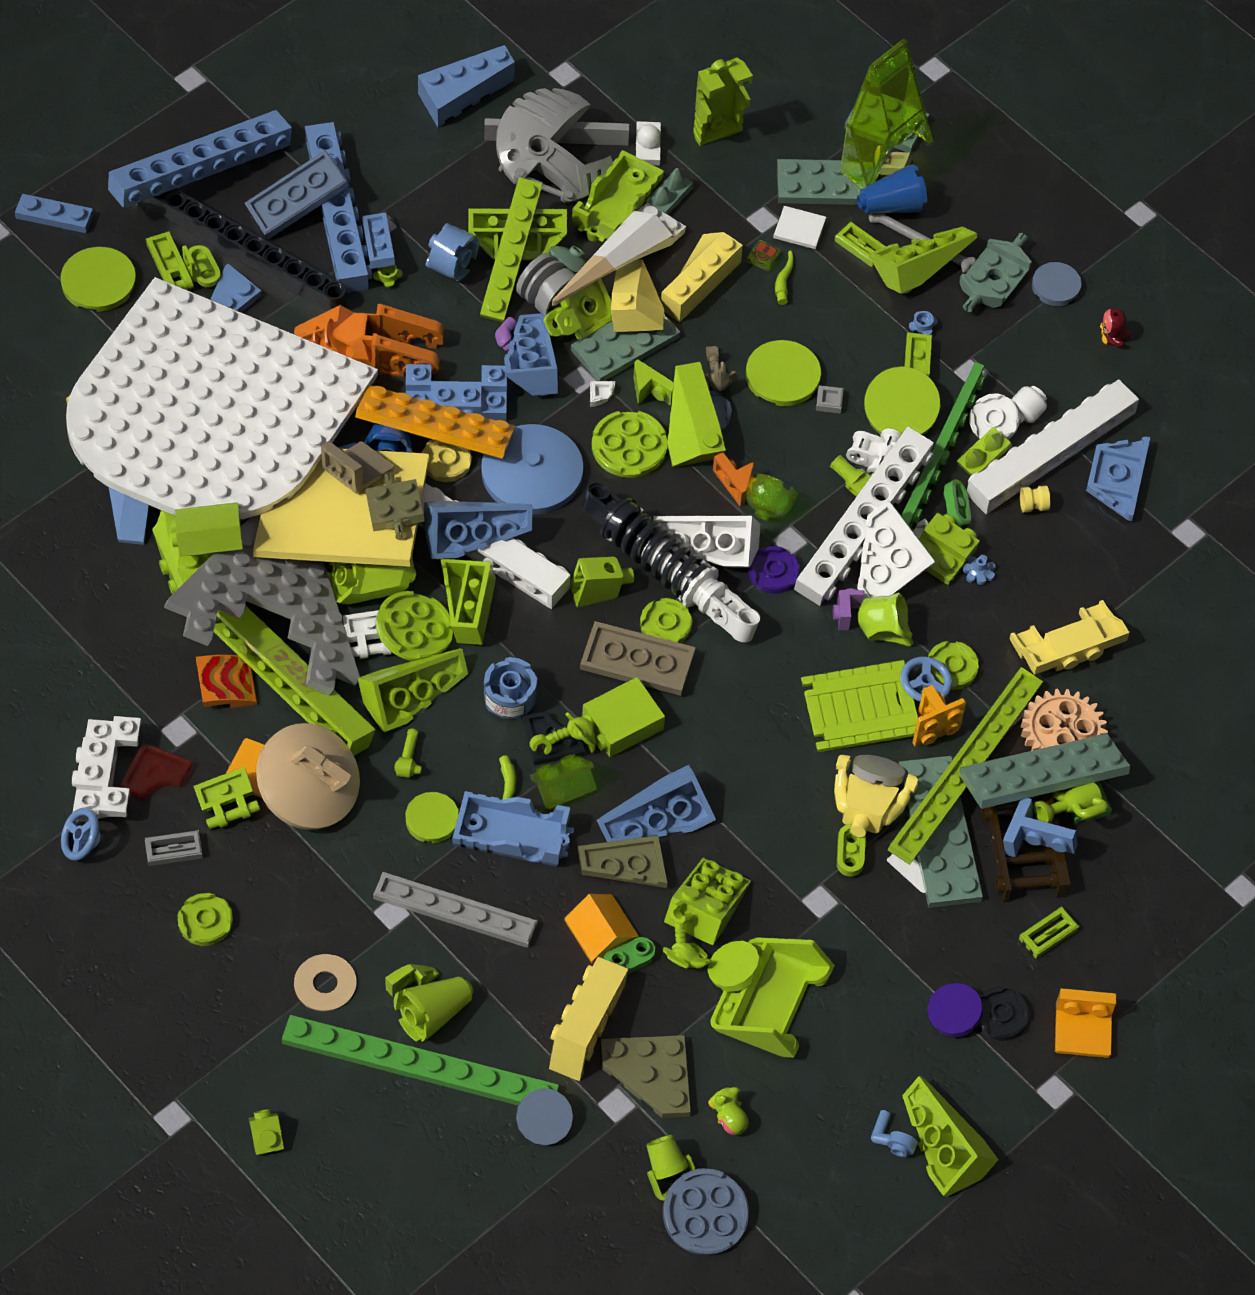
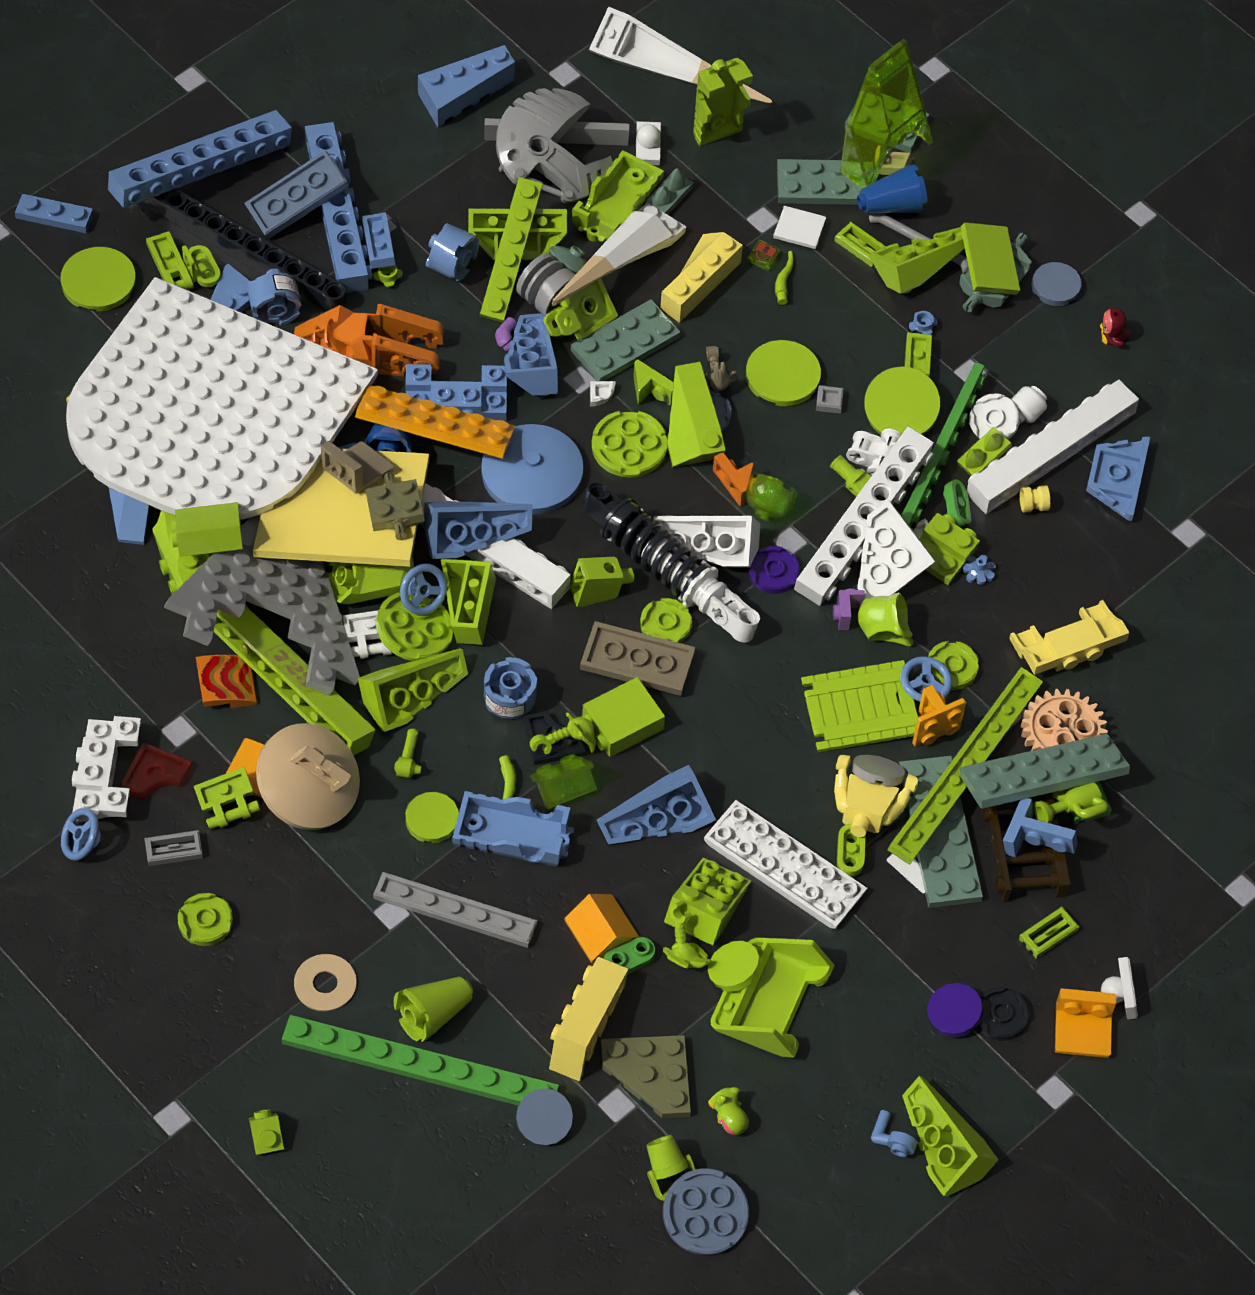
(274, 297): none -> medium blue brick
(408, 974): lime slope -> none
(414, 581): none -> medium blue piece
(447, 461): light yellow tile -> none
(625, 860): olive wing -> none
(635, 300): light yellow wedge -> none
(640, 47): none -> white plate
(785, 864): none -> white plate
(990, 258): none -> lime tile
(1123, 987): none -> white tile

